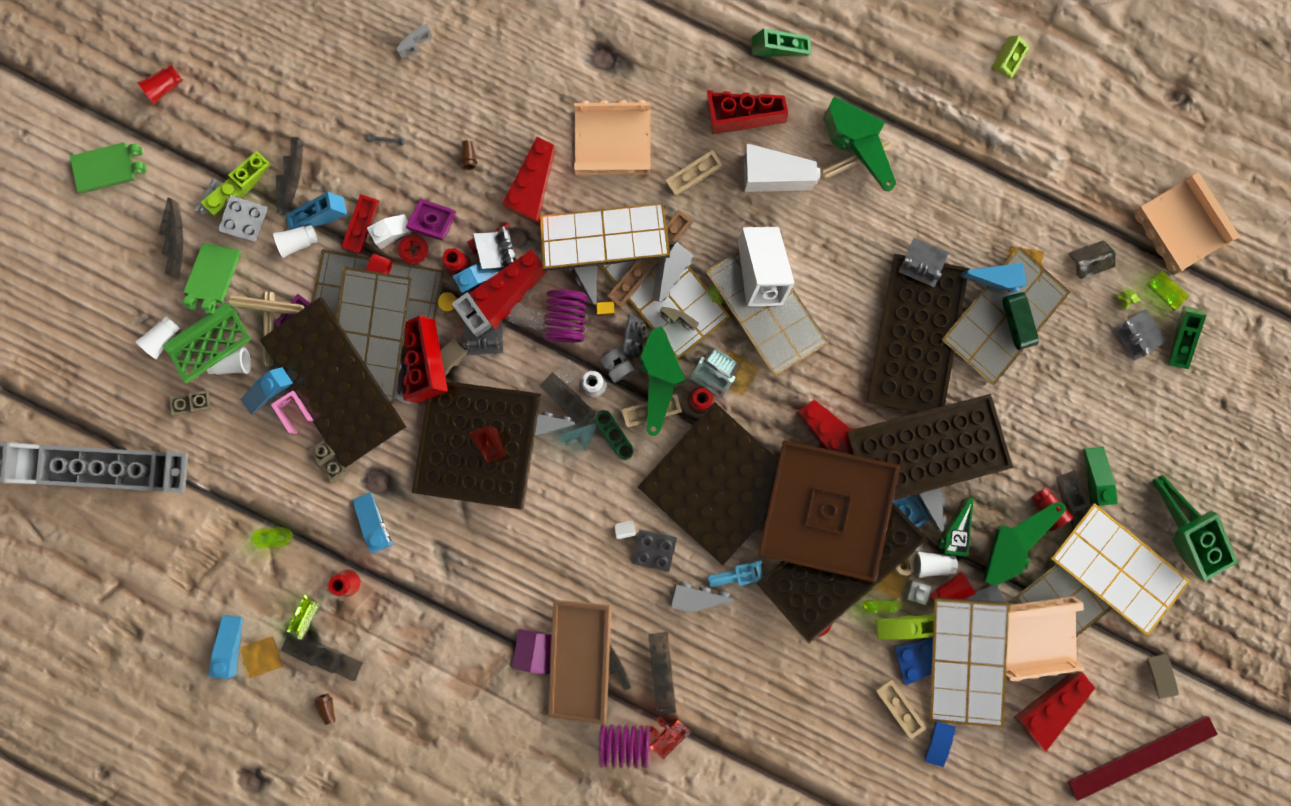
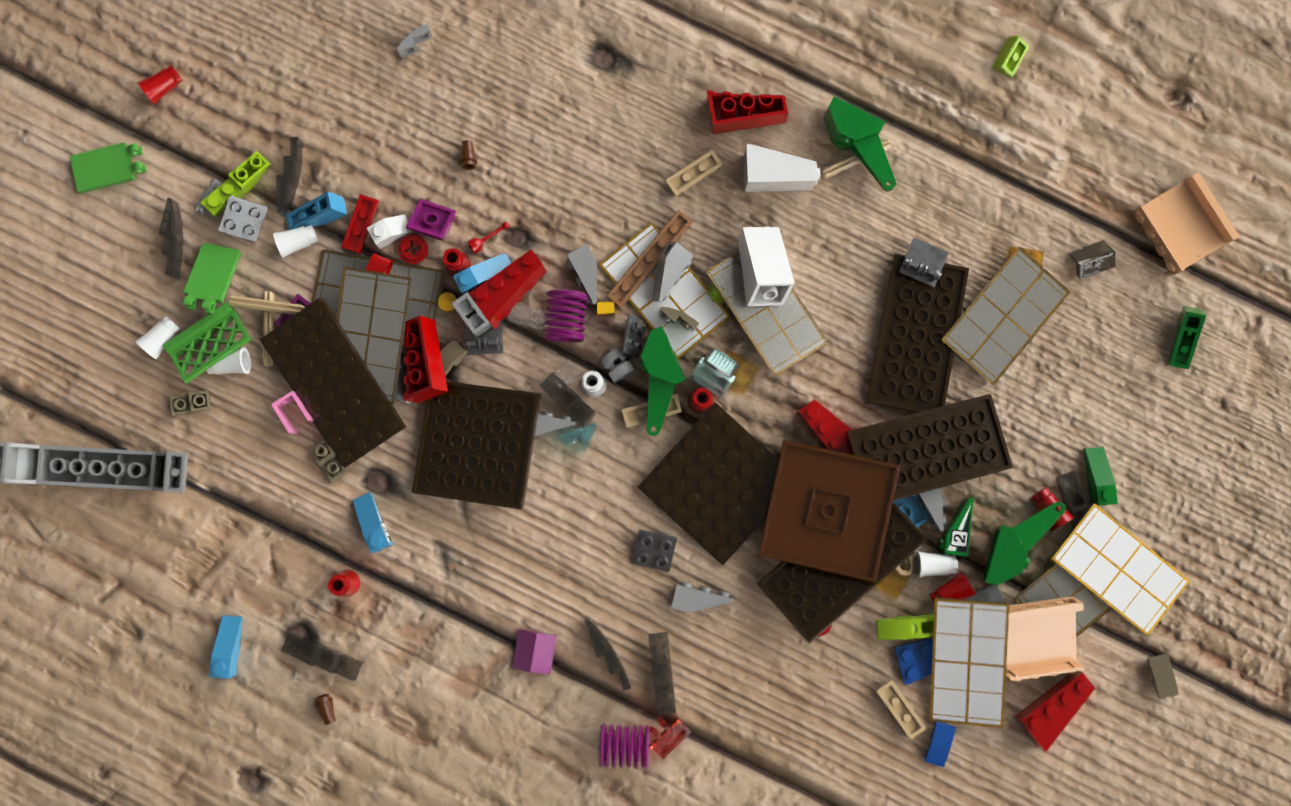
(261, 657): clear yellow piece -> none
(266, 389): dark azure slope -> none
(273, 537): clear neon green plate -> none
(303, 617): clear neon green plate -> none
(371, 138): dark grey hinge -> none
(489, 443): clear red slope -> none
(494, 249): hinge -> none
(530, 184): red wedge -> none
(579, 661): medium nougat tile -> none
(604, 236): white piece -> none
(610, 426): dark green beam -> none
(612, 138): light nougat panel -> none
(625, 529): white slope -> none
(742, 574): medium azure connector -> none
(780, 44): green slope -> none
(874, 605): clear neon green plate -> none
(918, 592): white tile -> none
(1002, 277): dark azure slope -> none
(1020, 321): dark green beam -> none
(1127, 297): lime plant -> none
(1140, 335): flat silver hinge -> none
(1142, 758): dark red tile -> none
(1167, 290): clear neon green plate -> none
(1200, 541): green slope -> none

